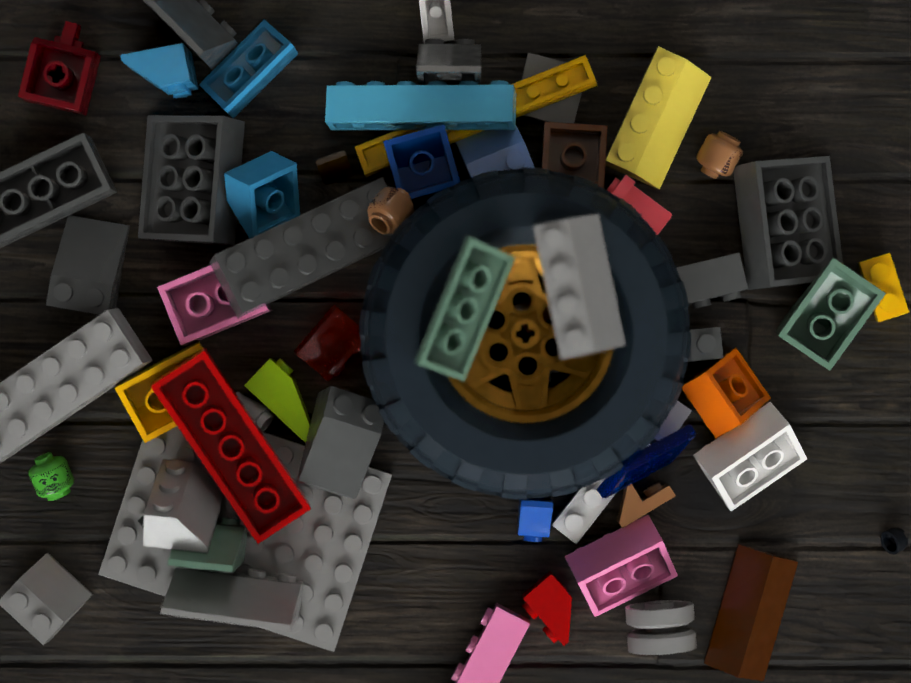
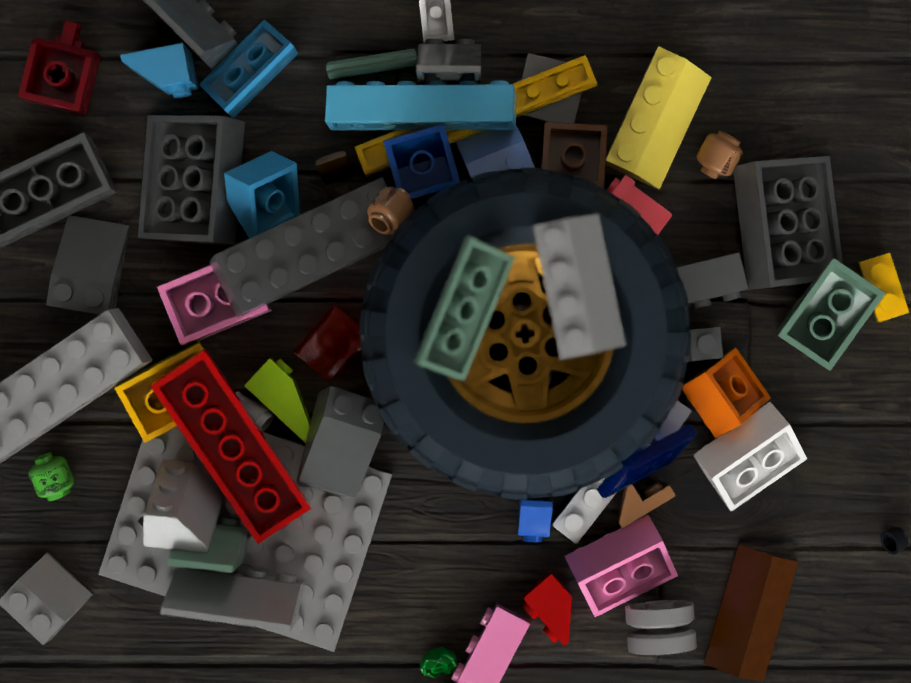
(371, 64): none -> sand green axle
(438, 661): none -> green plate

